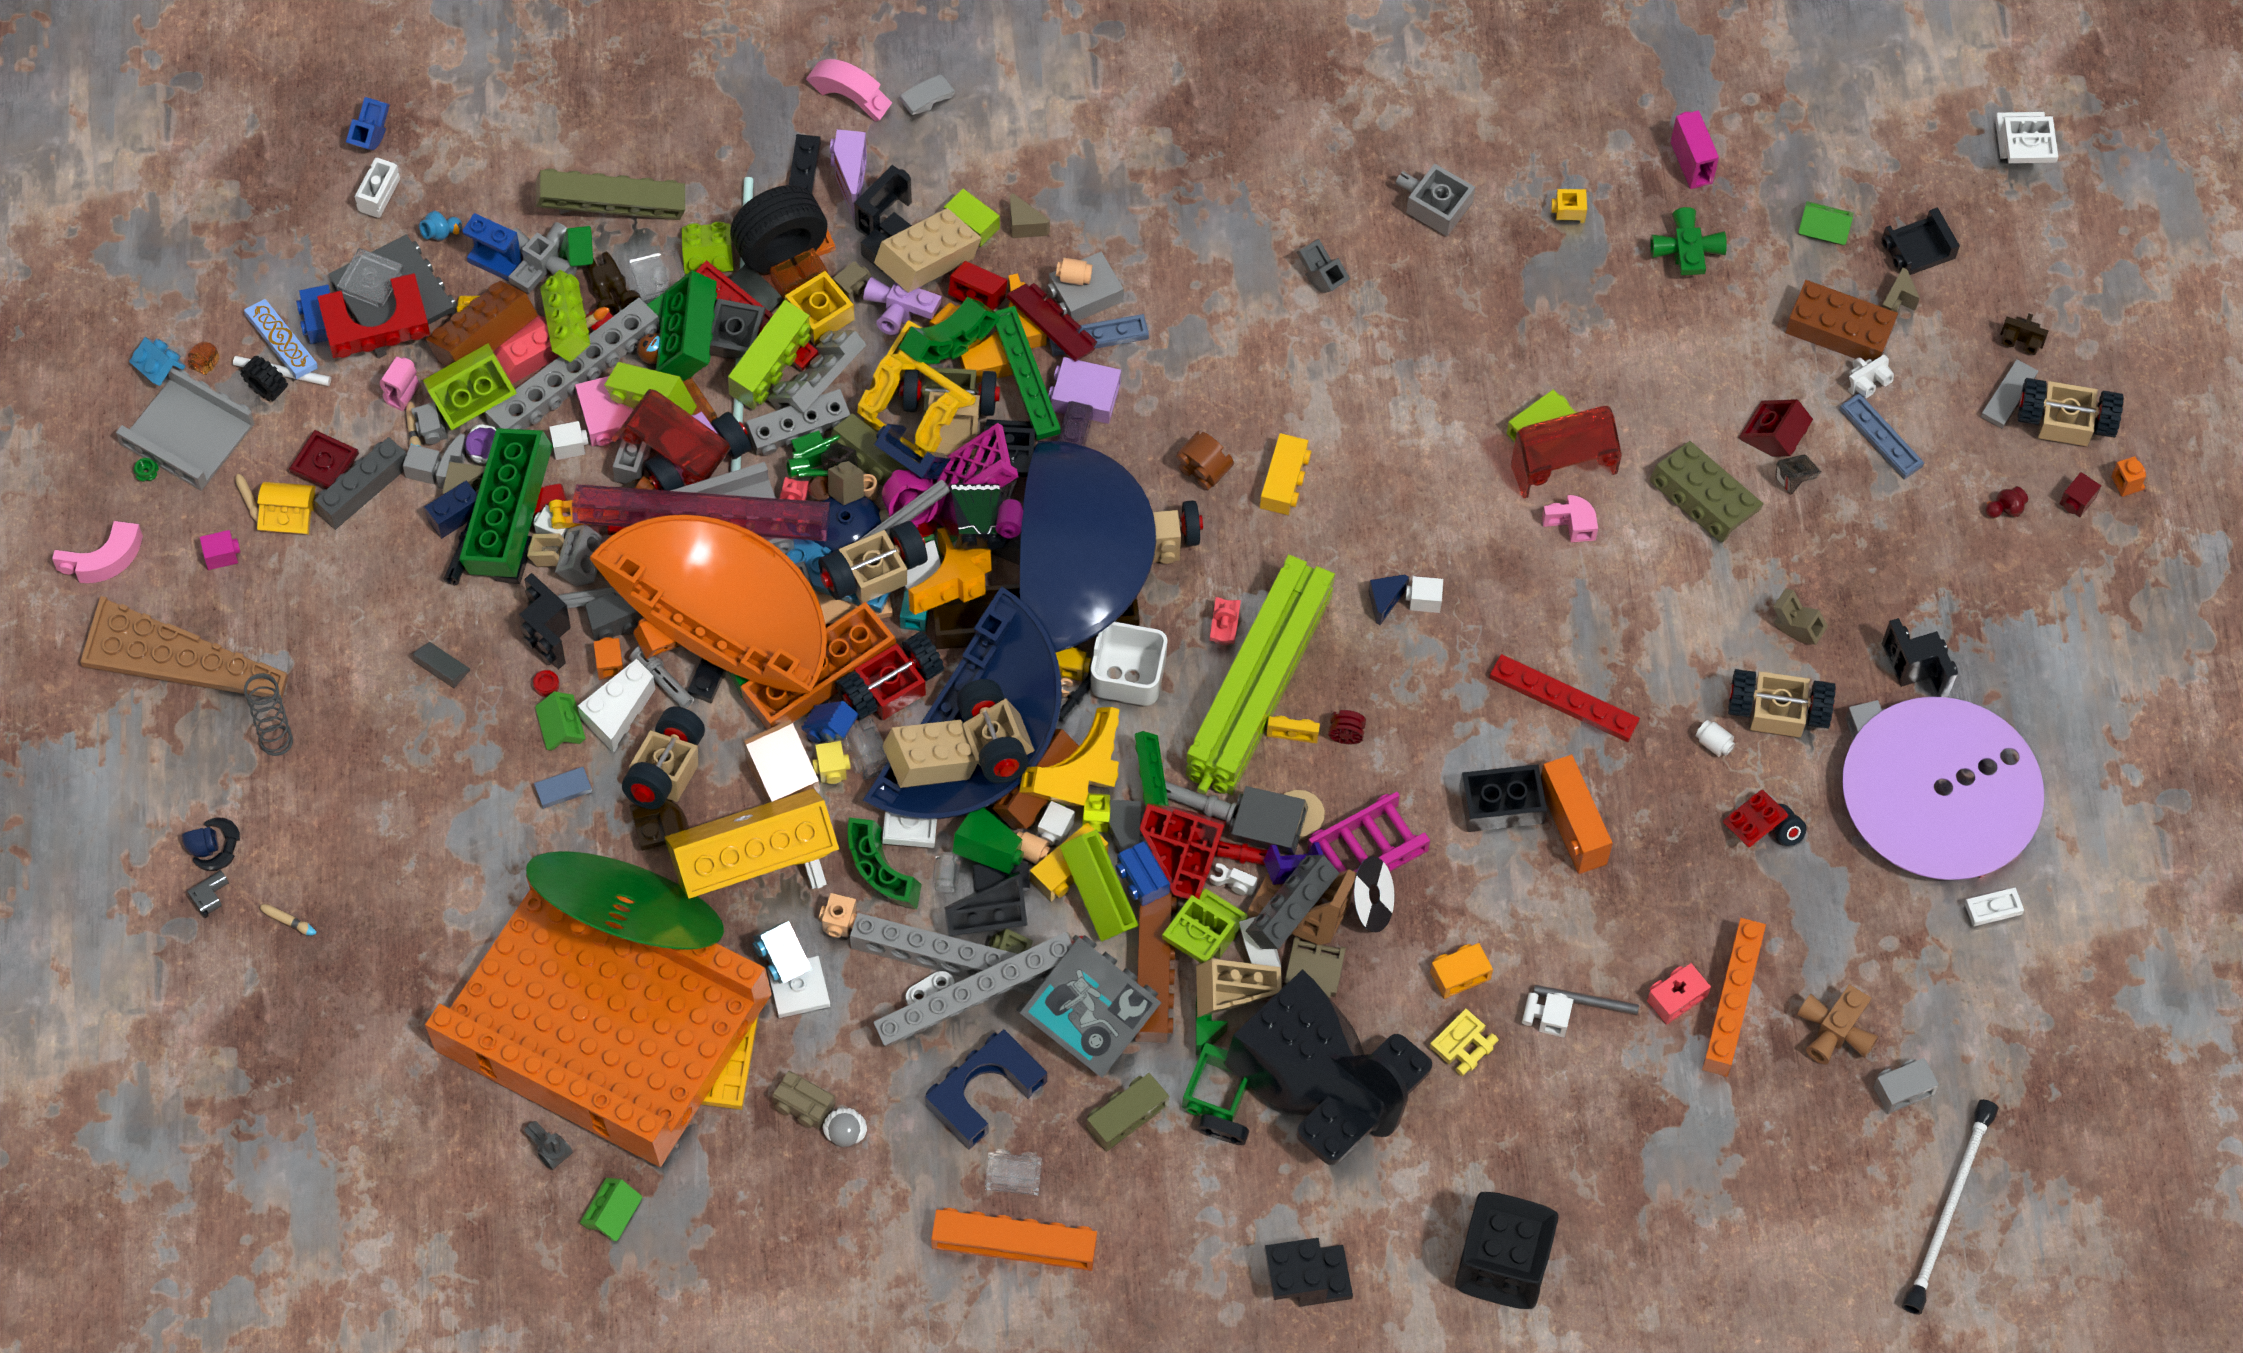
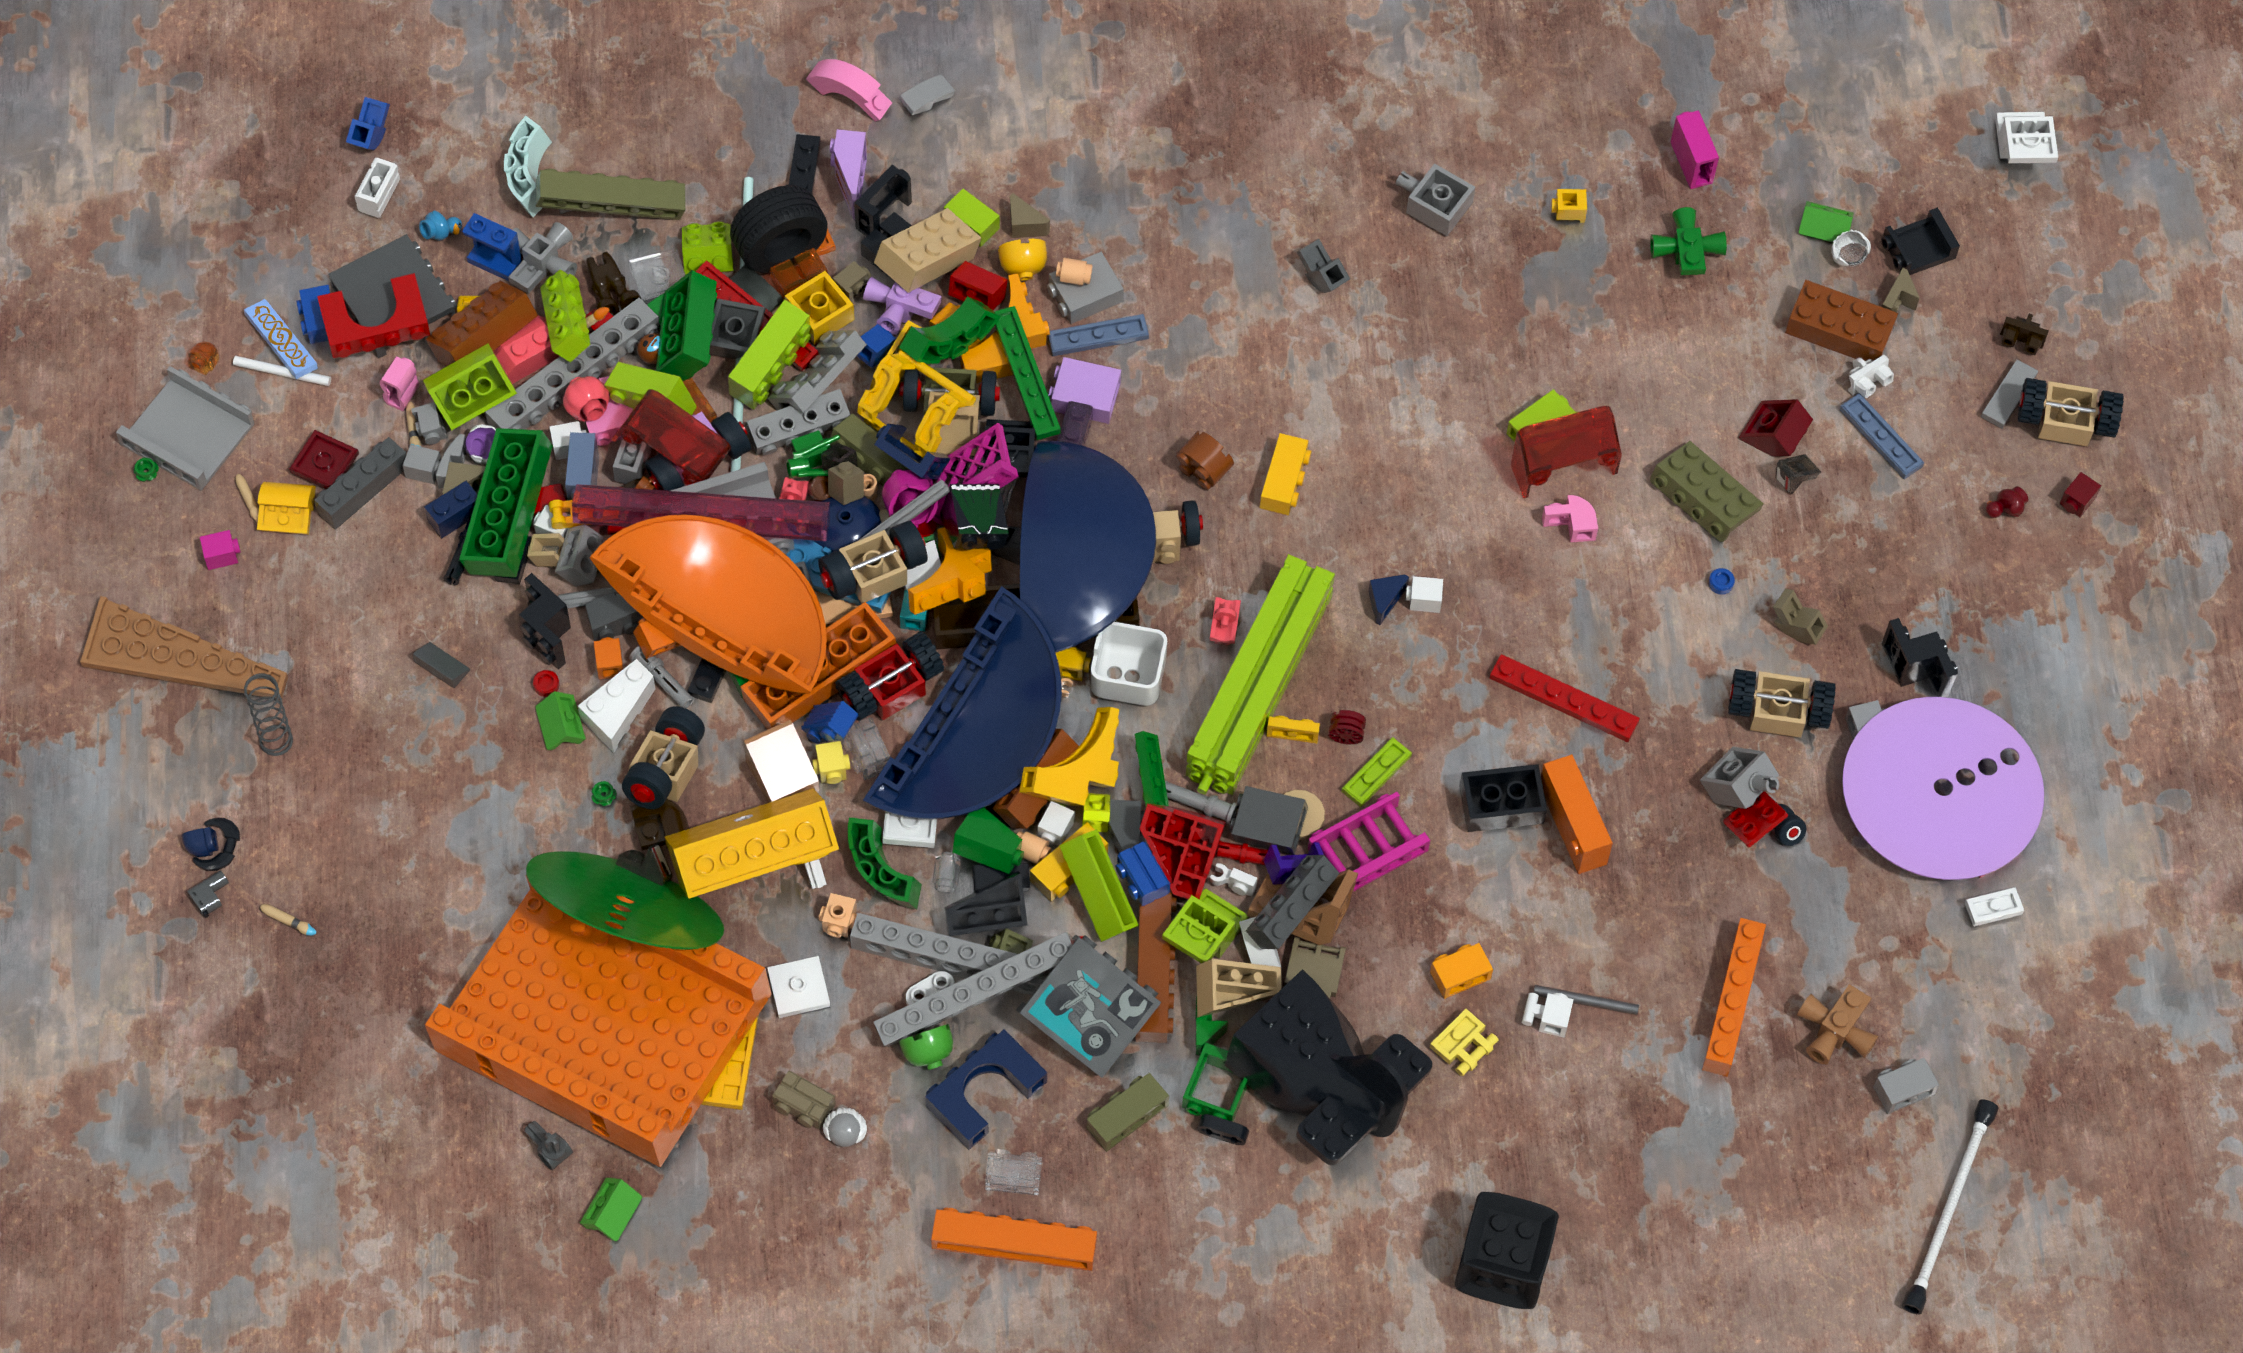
(106, 561): bright pink arch -> none
(155, 360): dark azure bracket -> none
(263, 378): black tyre -> none
(369, 277): clear plate -> none
(523, 161): none -> light aqua brick
(563, 787): sand blue tile -> none
(577, 246): green slope -> none
(582, 462): none -> sand blue brick
(586, 398): none -> coral plant
(603, 787): none -> green plate
(652, 867): none -> clear smoke slope
(782, 951): brick -> none
(878, 345): none -> blue brick
(928, 1047): none -> bright green cylinder
(929, 753): tan brick -> none
(994, 731): brick -> none
(1009, 518): magenta brick -> none
(1023, 258): none -> yellow cylinder
(1048, 318): dark red windscreen -> none
(1075, 698): black piece -> none
(1308, 1272): black bracket -> none
(1376, 772): none -> lime tile
(1376, 872): sticker -> none
(1672, 1005): coral brick -> none
(1715, 738): white brick -> none
(1721, 581): none -> blue tile
(1740, 778): none -> light grey brick
(1850, 248): none -> clear hair
(2133, 474): orange brick -> none

